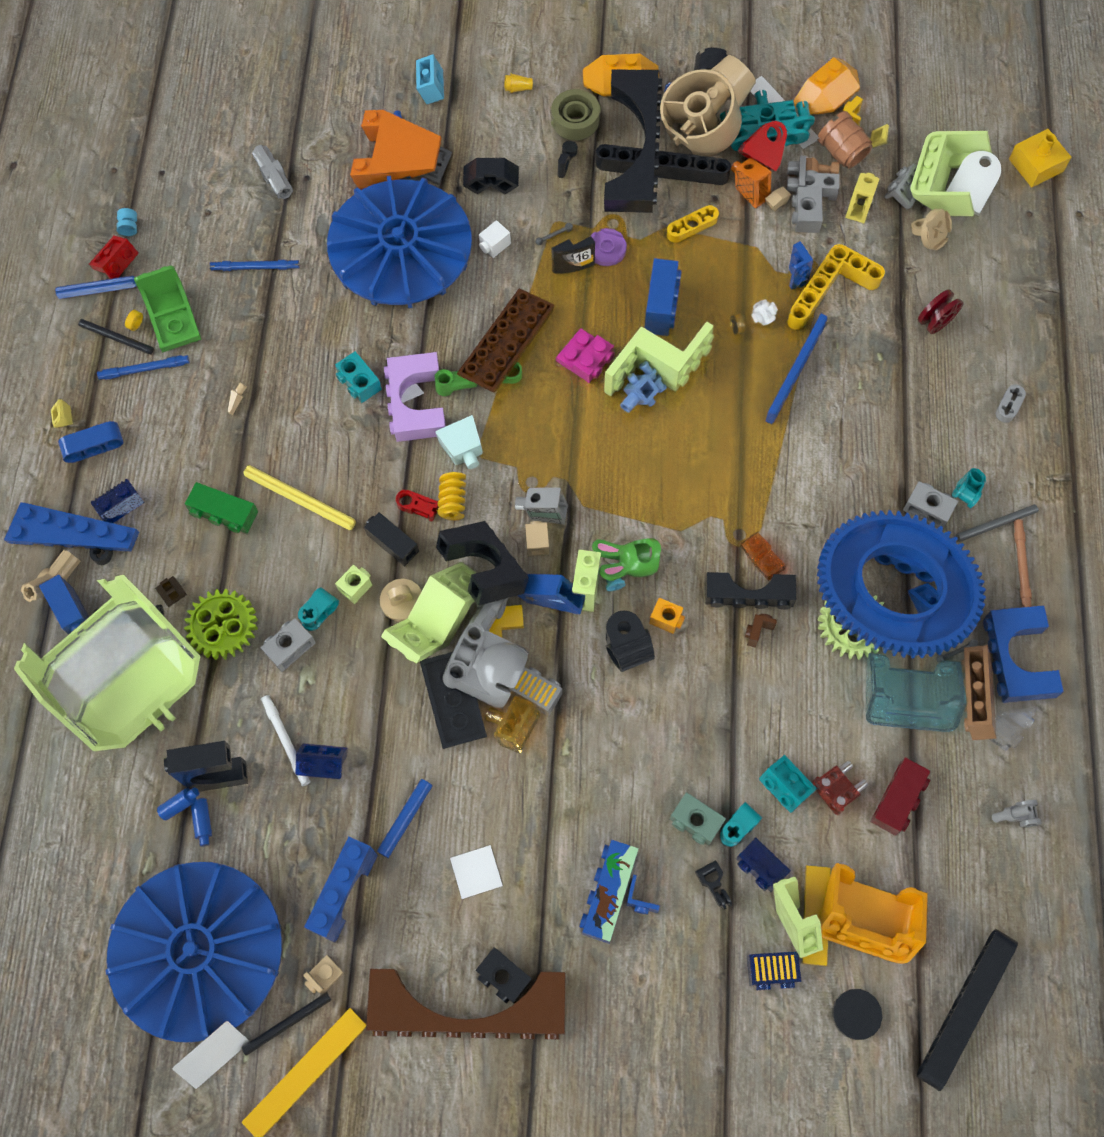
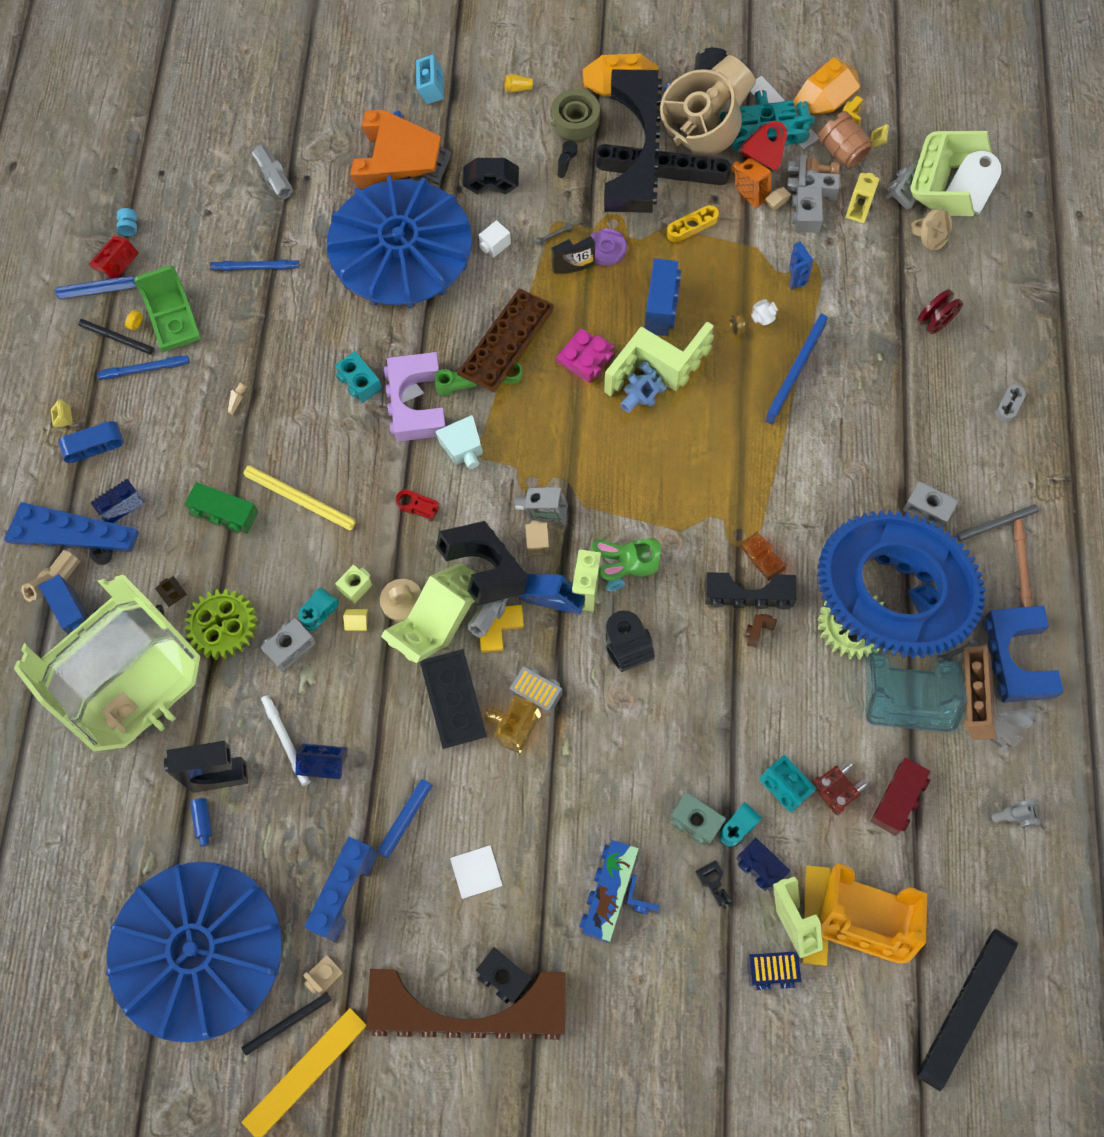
(118, 710): none -> tan bracket
(177, 803): blue cylinder -> none
(210, 1055): white sticker -> none
(355, 619): none -> light yellow slope
(391, 539): black brick -> none
(450, 496): yellow piece -> none
(485, 666): light grey piece -> none
(663, 607): light orange brick -> none
(844, 266): yellow beam -> none
(857, 1014): black tile -> none
(970, 487): teal piece -> none
(1040, 157): yellow brick -> none

